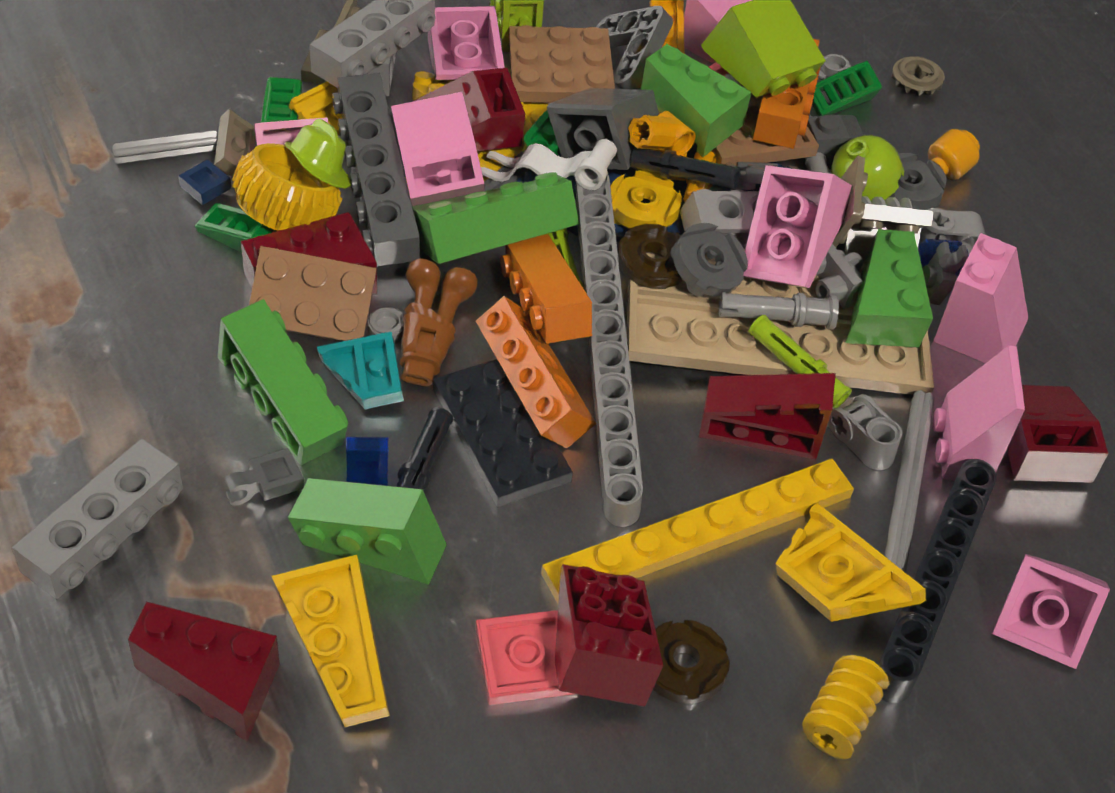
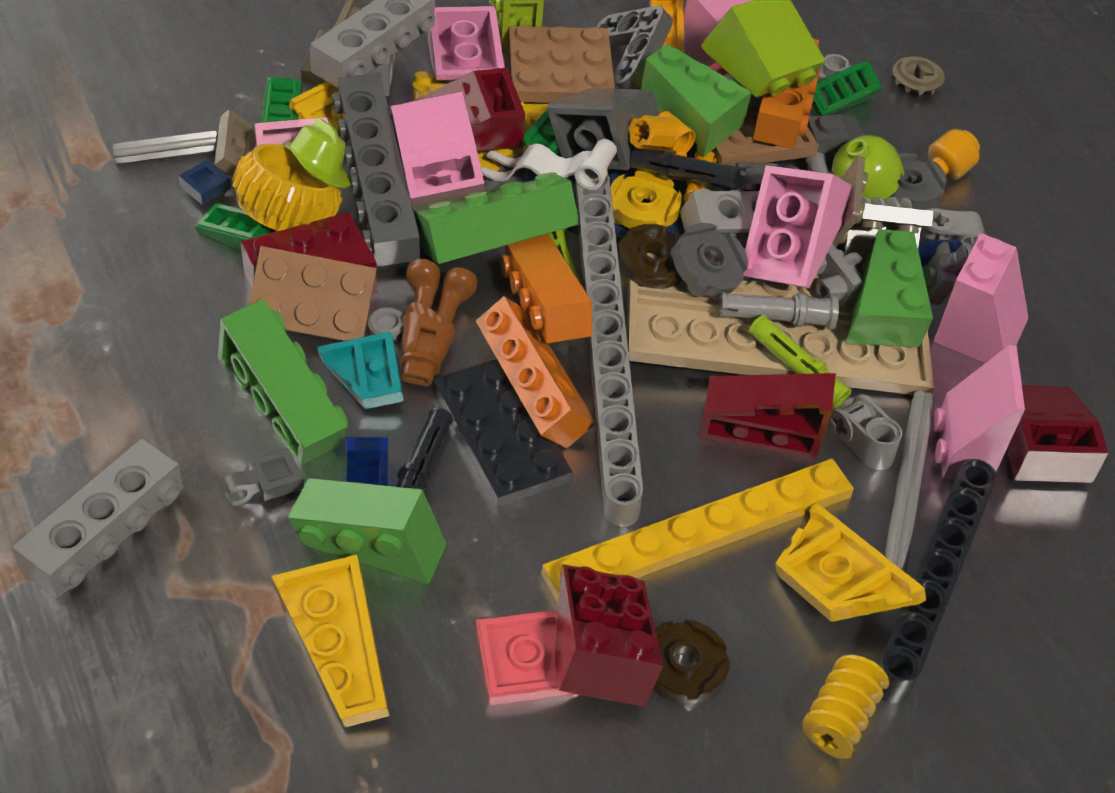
(207, 661): dark red wedge -> none
(1051, 609): bright pink slope -> none

